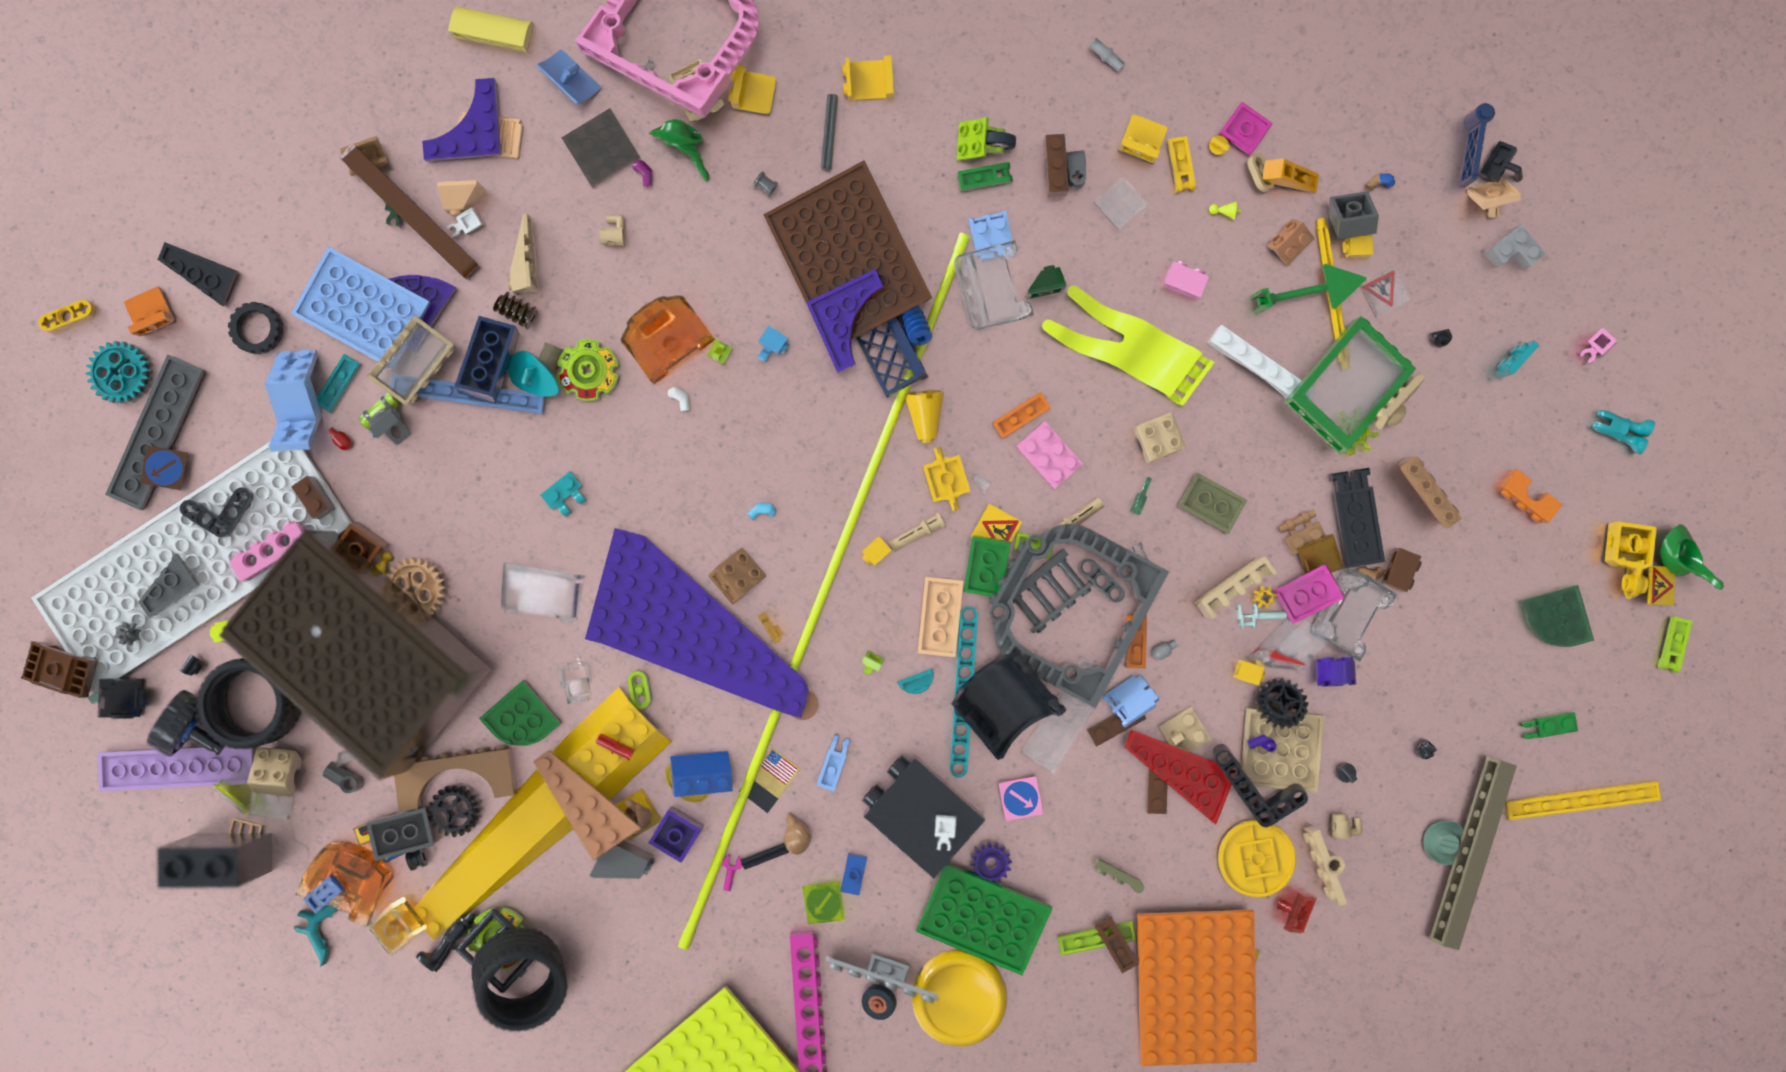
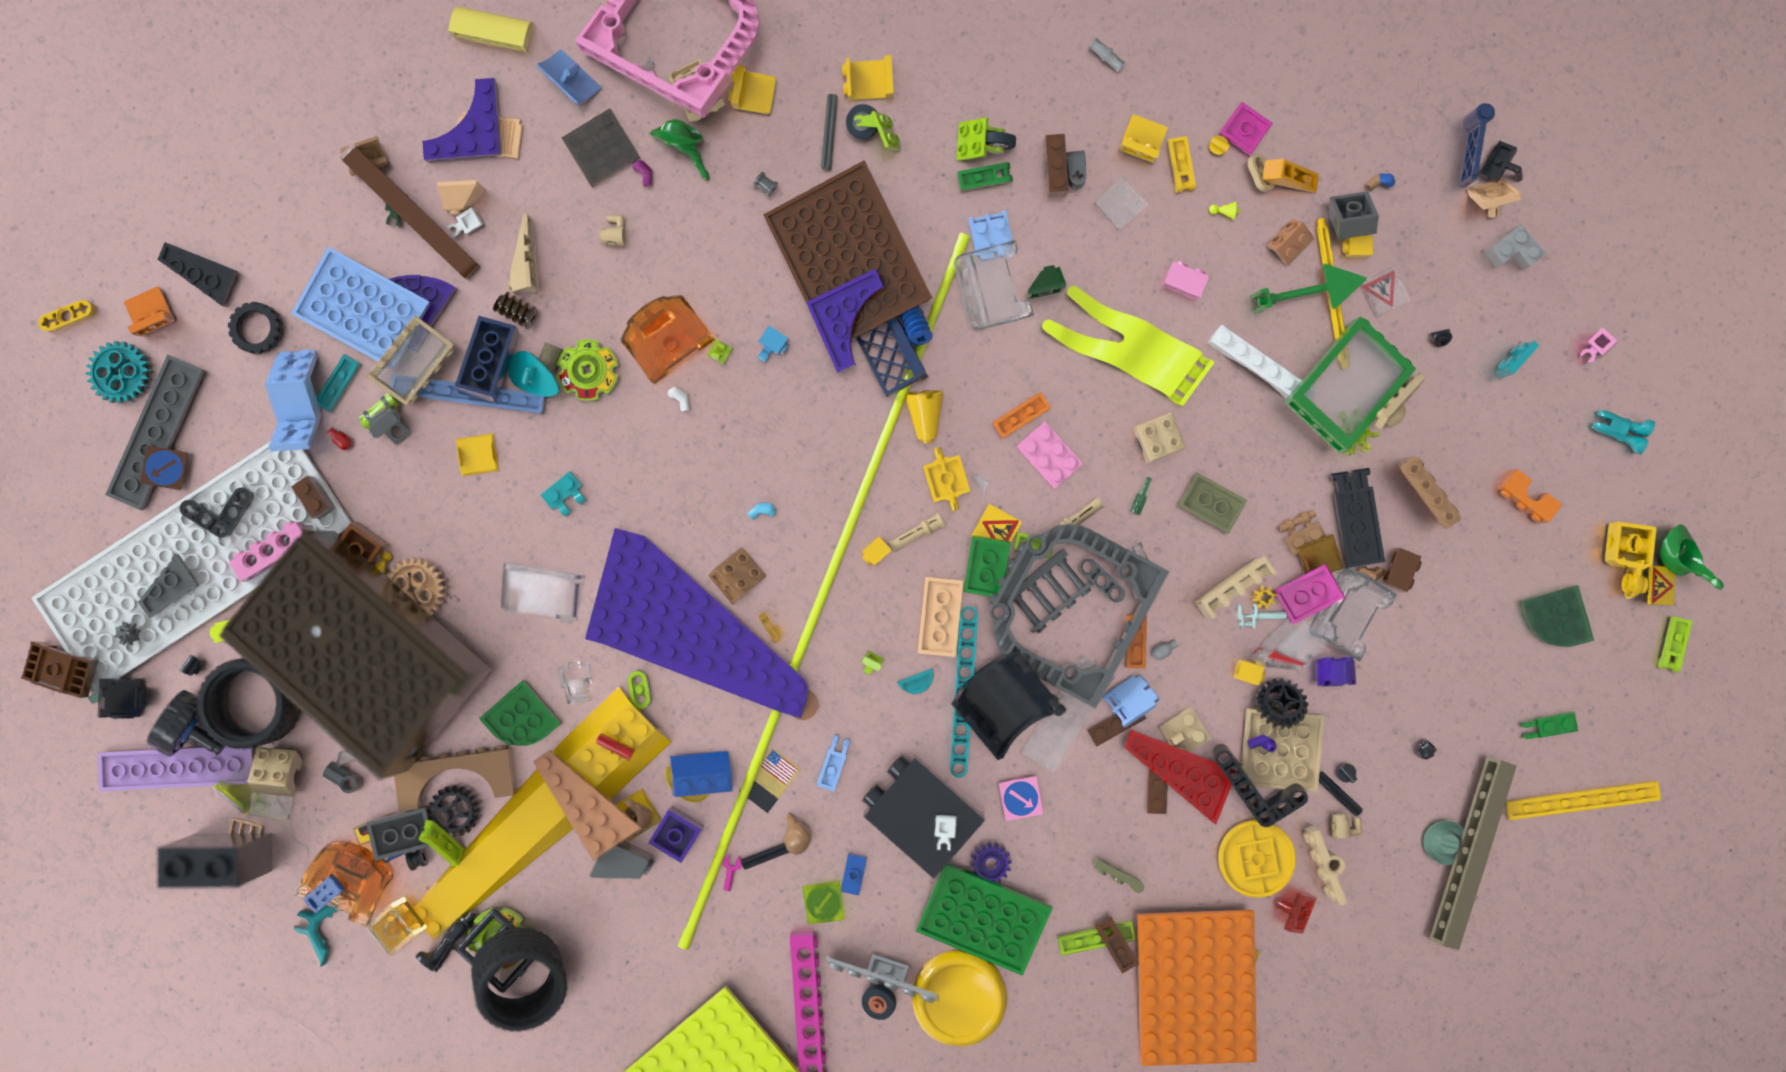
(442, 843): none -> lime plate
(477, 454): none -> yellow piece
(865, 121): none -> plate
(1339, 794): none -> black axle

